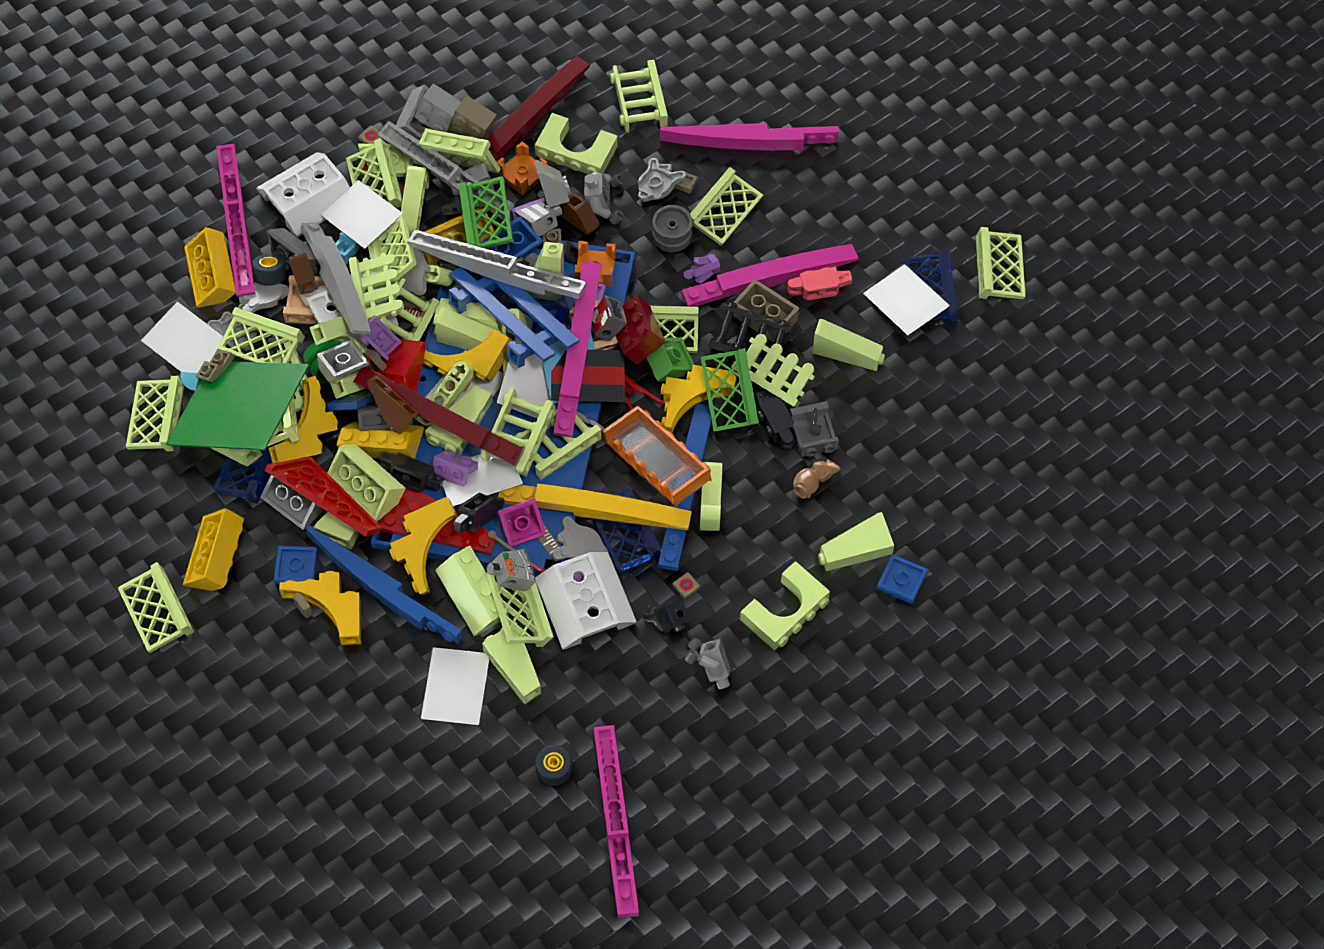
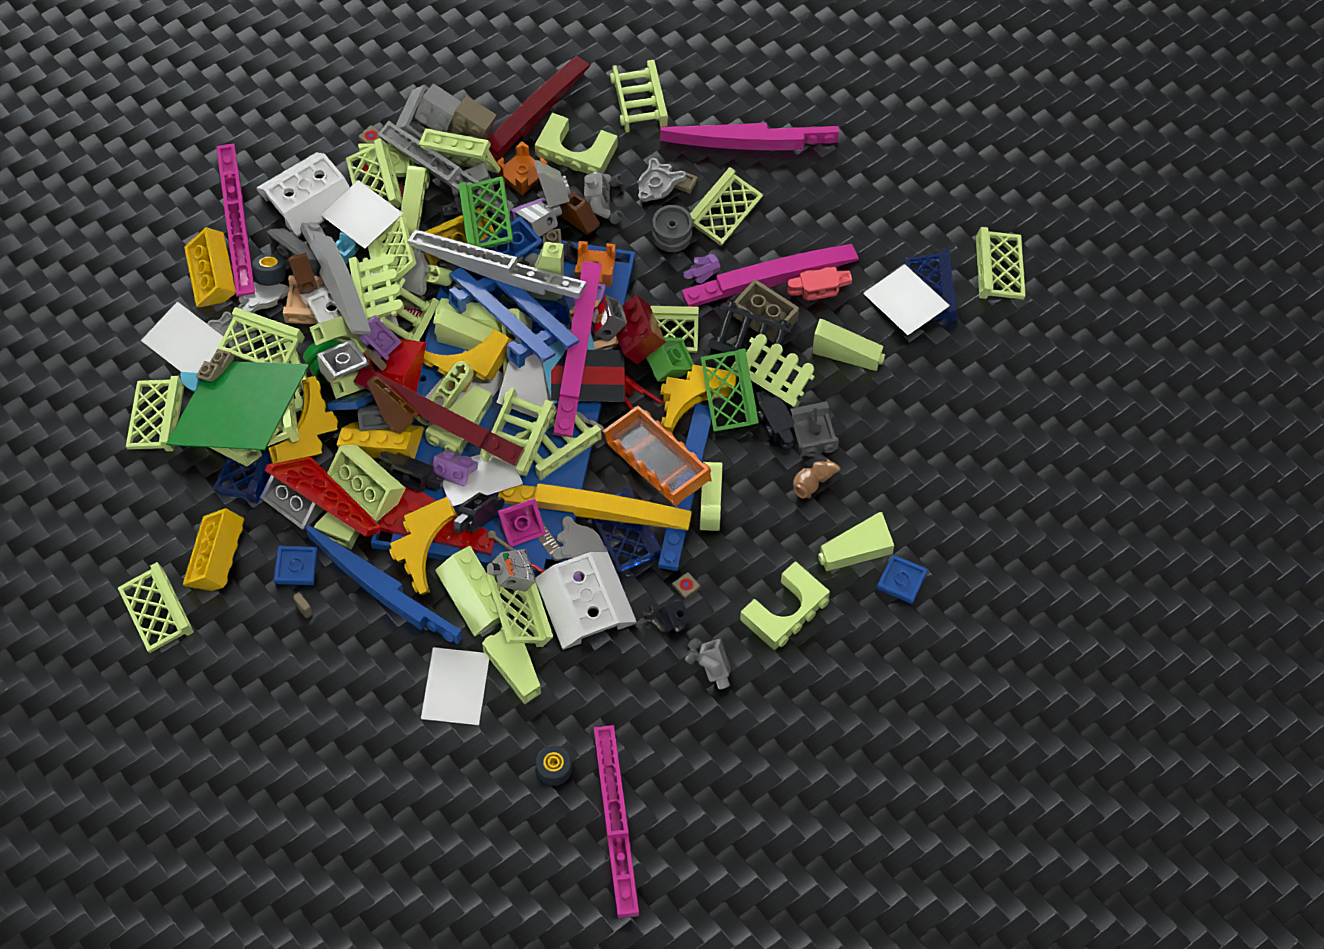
(327, 595): yellow arch -> none

